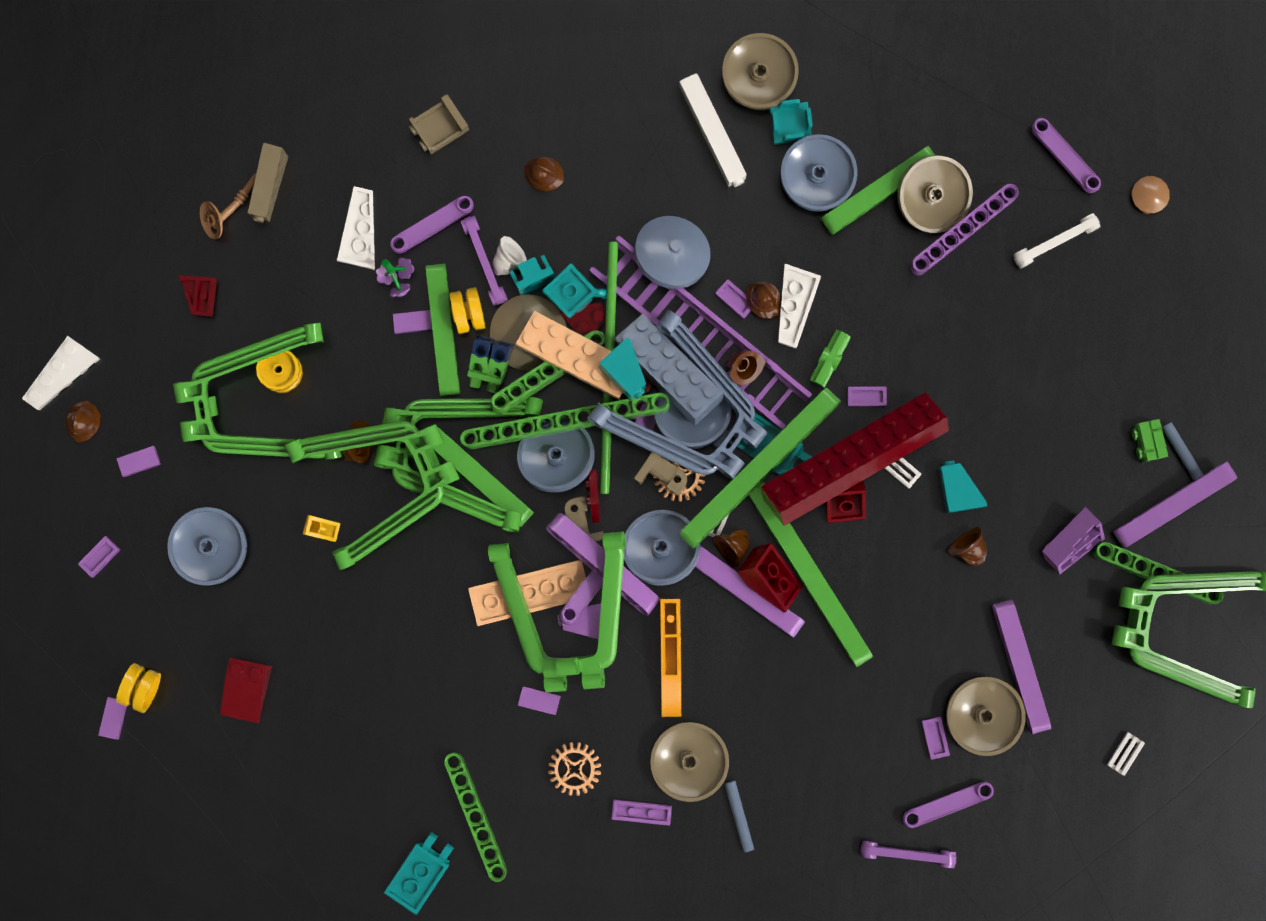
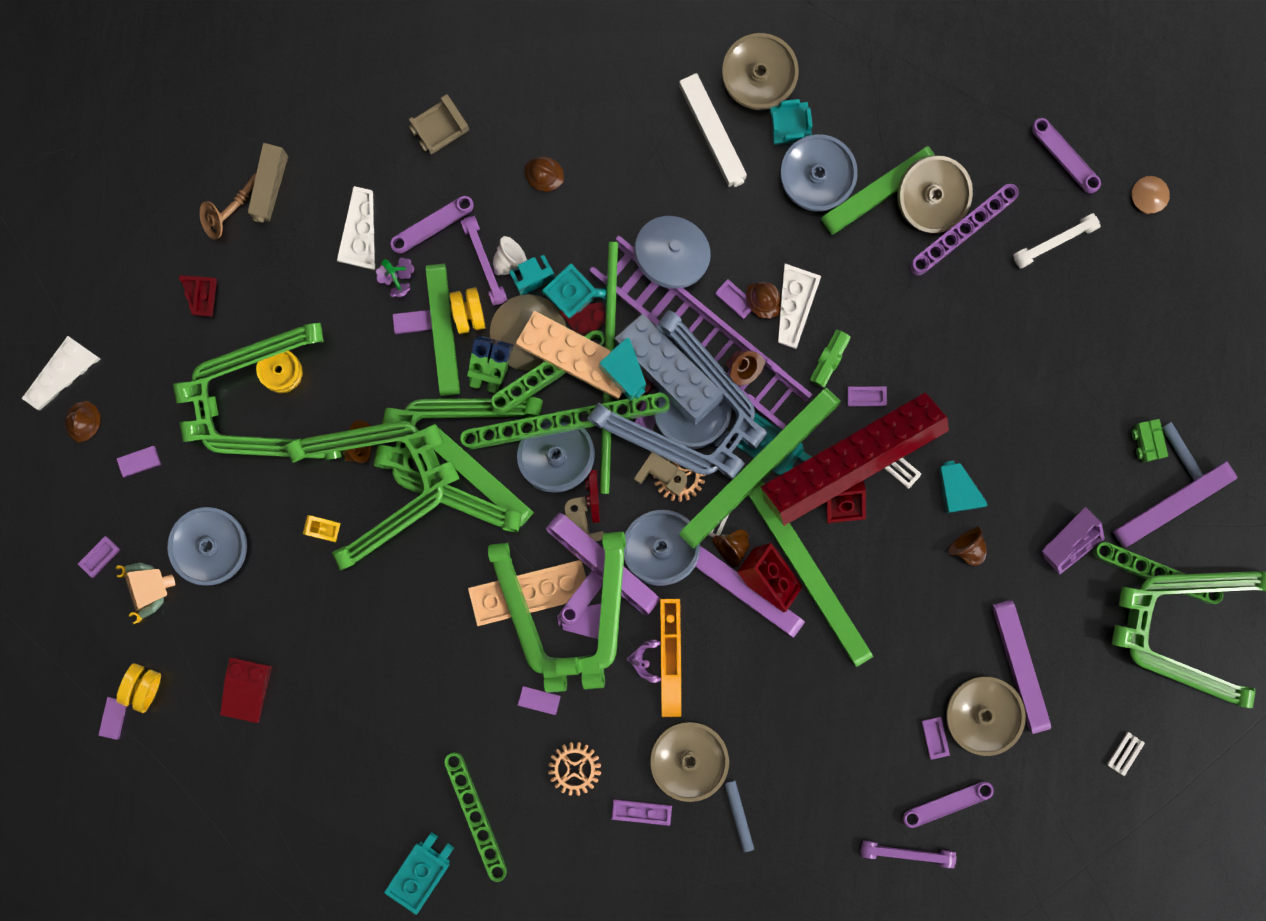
(145, 588): none -> light nougat torso
(640, 665): none -> medium lavender helmet

